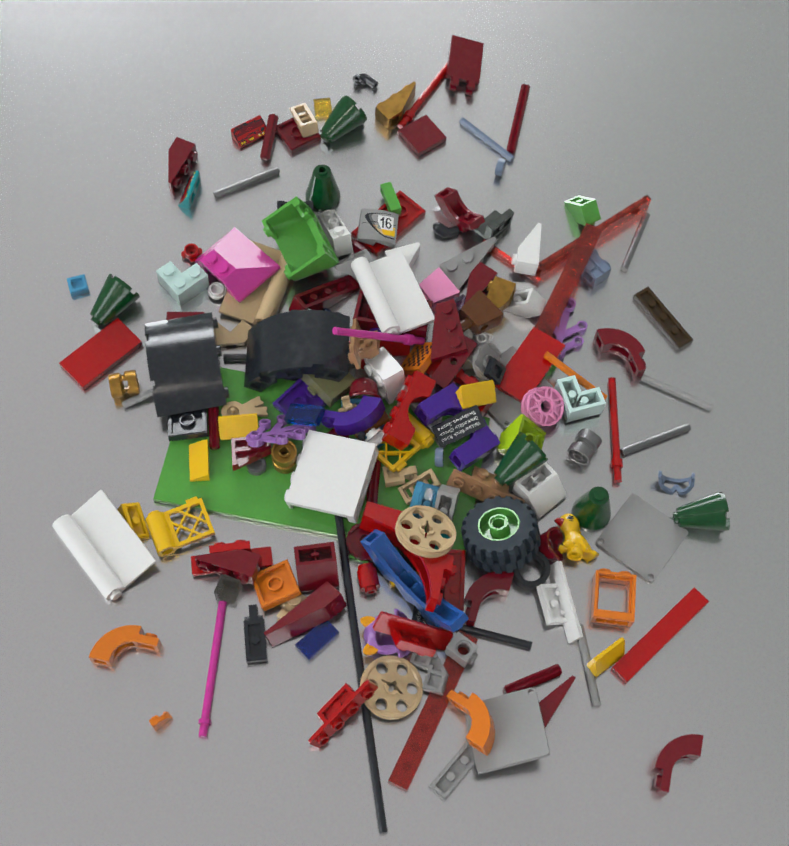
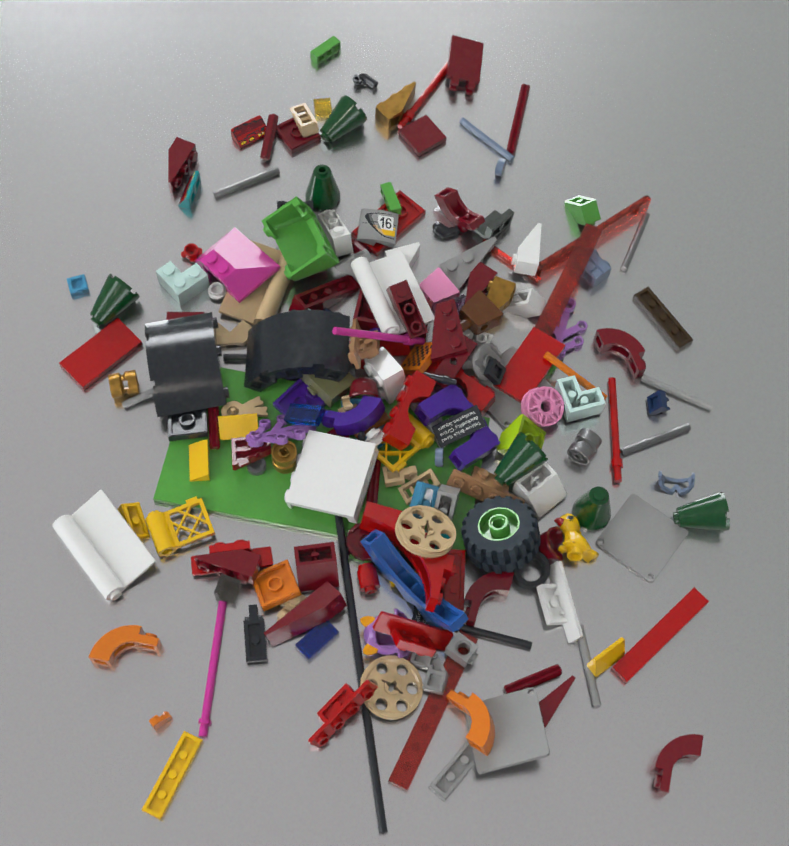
(172, 775): none -> yellow tile
(325, 49): none -> bright green piece
(406, 309): none -> dark red slope
(442, 379): none -> black piece
(476, 394): yellow slope -> none
(609, 617): orange window -> none
(657, 402): none -> dark blue tile

